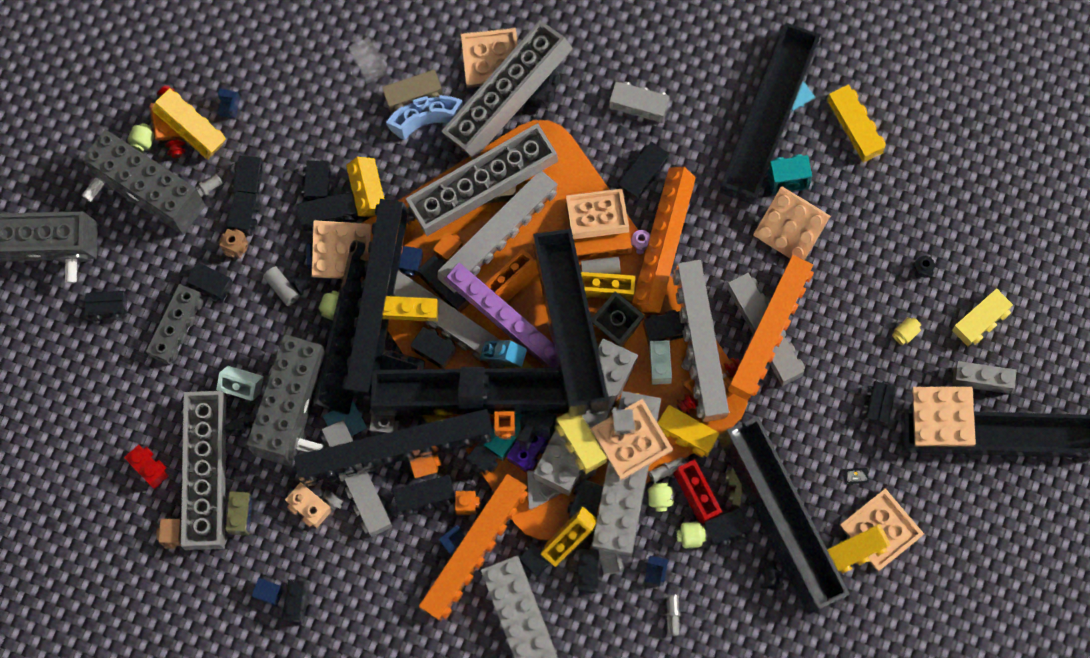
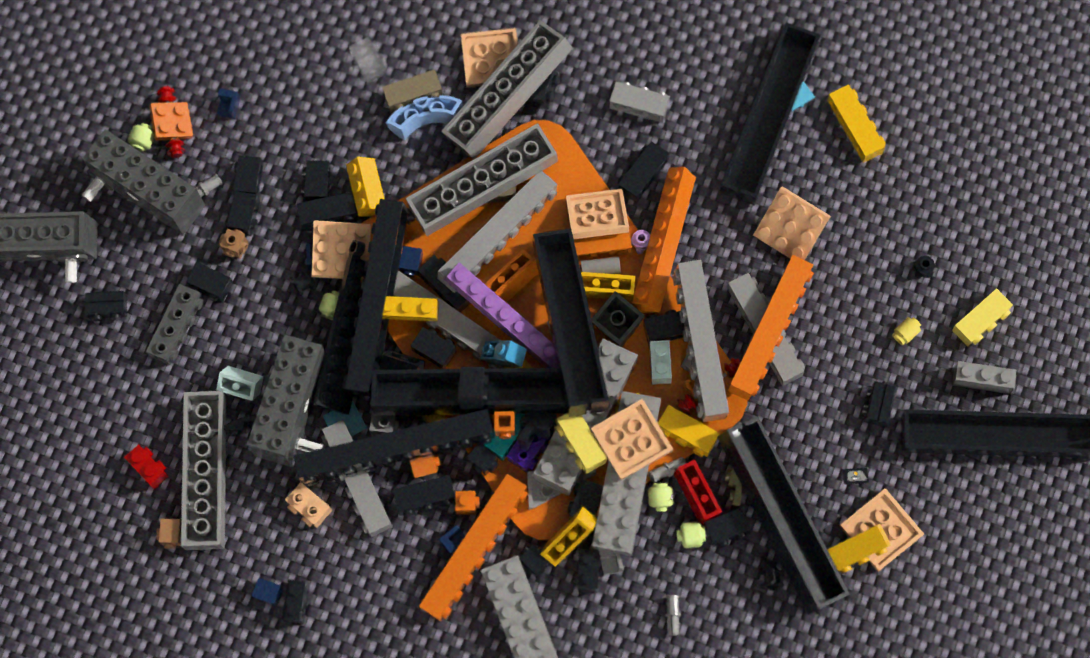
(188, 123): yellow brick -> none
(239, 513): olive brick -> none
(281, 286): light grey piece -> none
(333, 501): light grey plate -> none
(448, 246): orange brick -> none
(623, 421): light grey panel -> none
(656, 570): dark blue panel -> none
(790, 173): teal brick -> none
(943, 416): light nougat plate -> none

